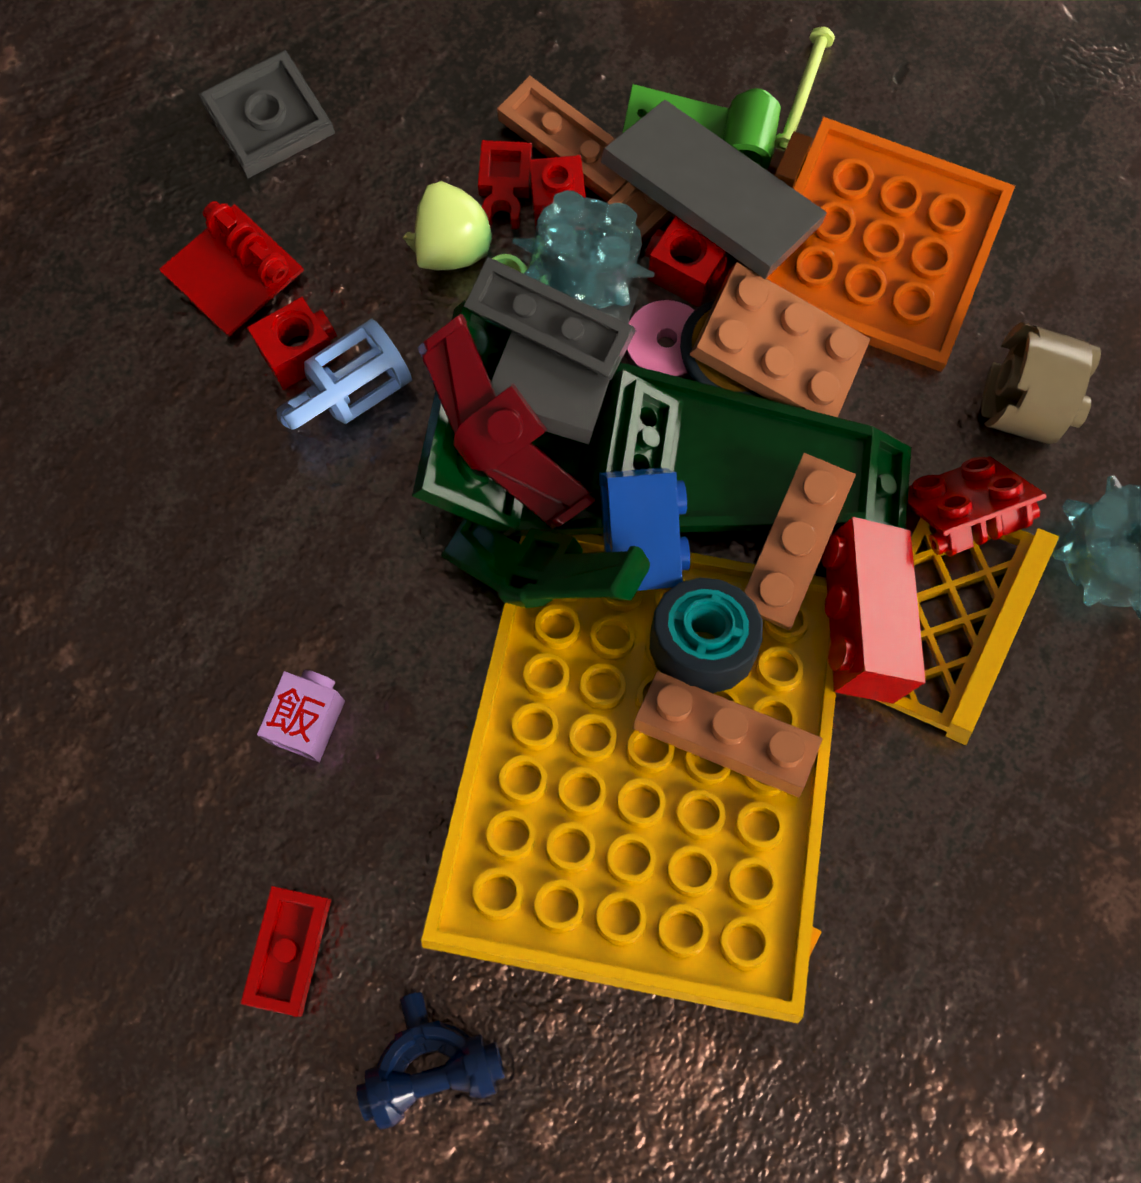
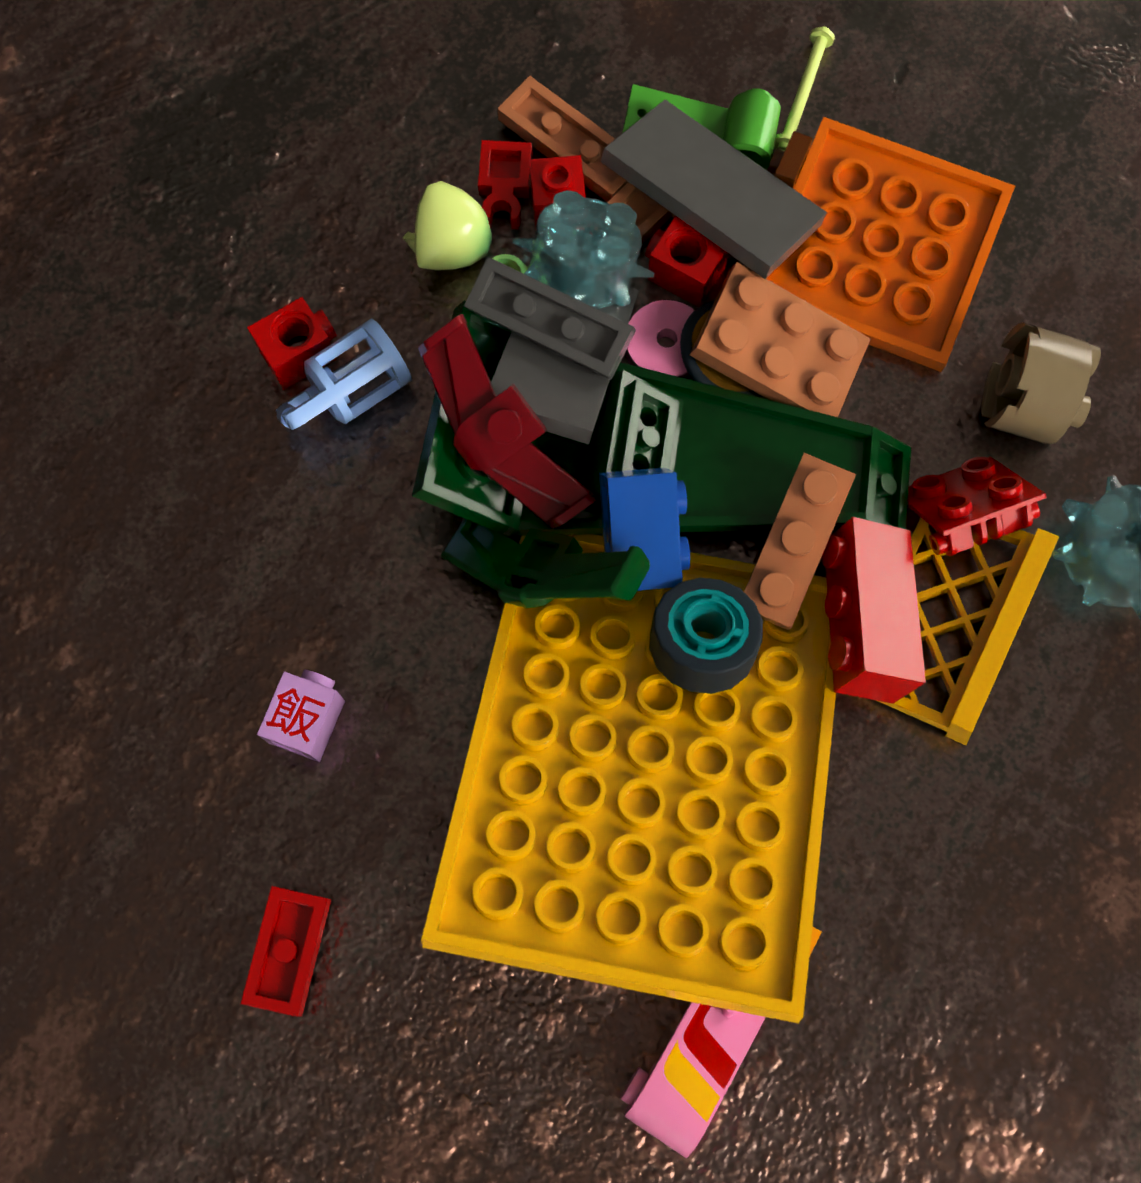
(230, 268): red hinge -> none
(266, 113): dark grey tile -> none
(391, 1091): dark blue piece -> none
(691, 1075): none -> bright pink door
(728, 734): nougat plate -> none

